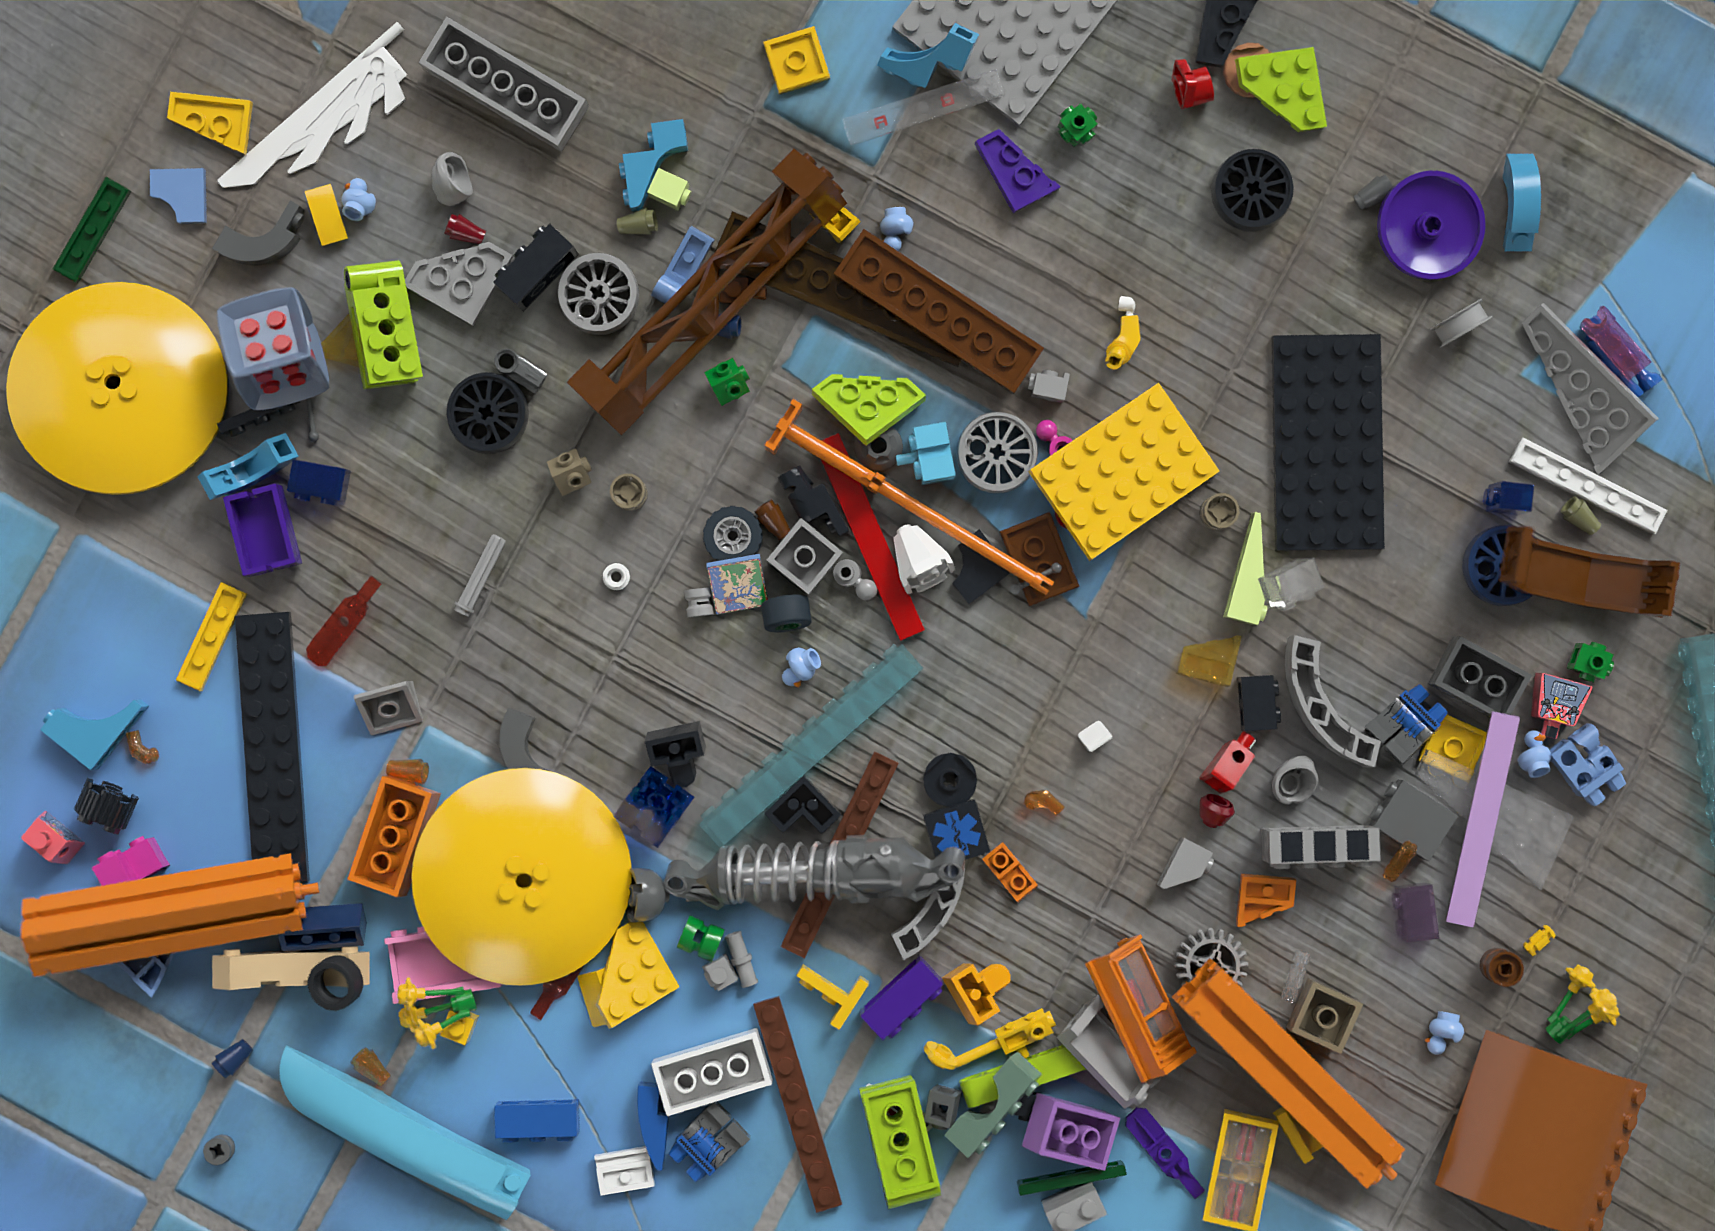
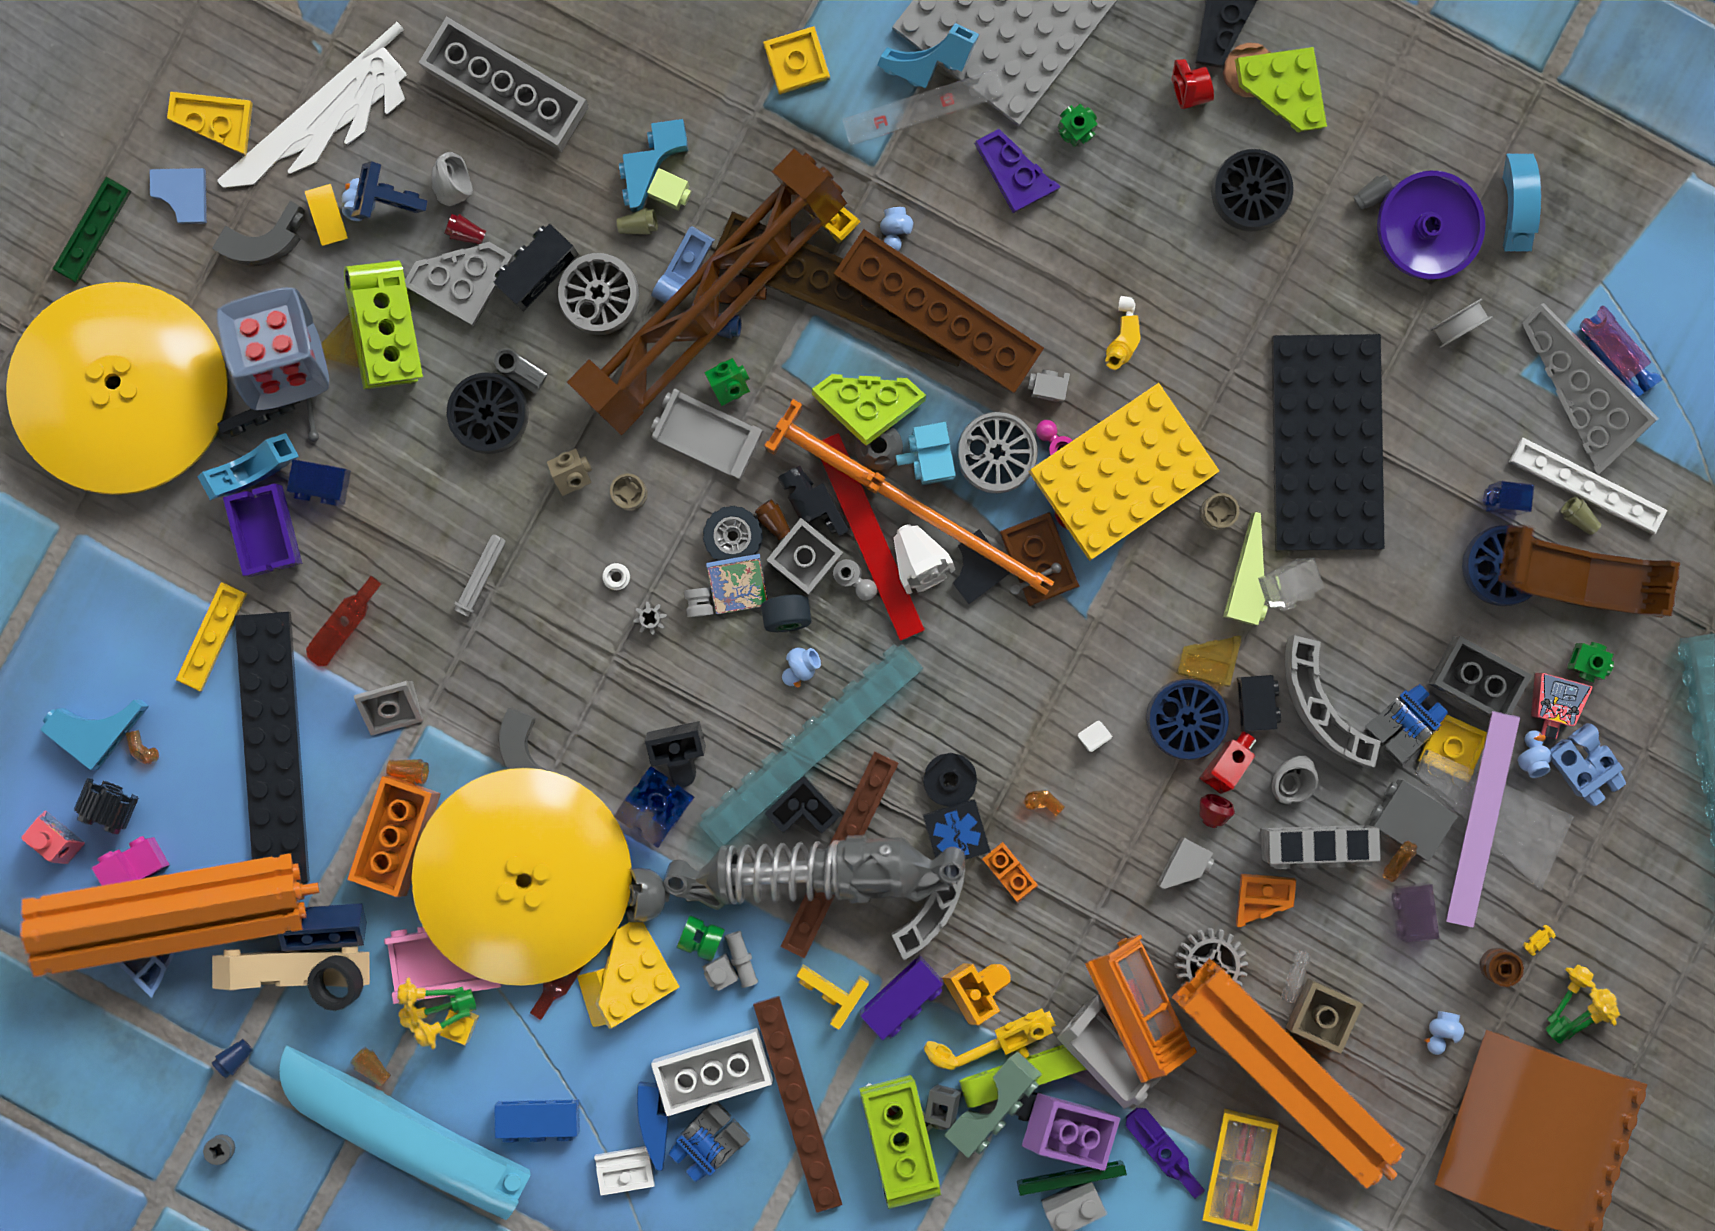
(368, 192): none -> dark blue bracket
(642, 619): none -> light grey gear
(706, 434): none -> light grey panel
(1161, 697): none -> dark blue piece
(1299, 1137): yellow panel -> none

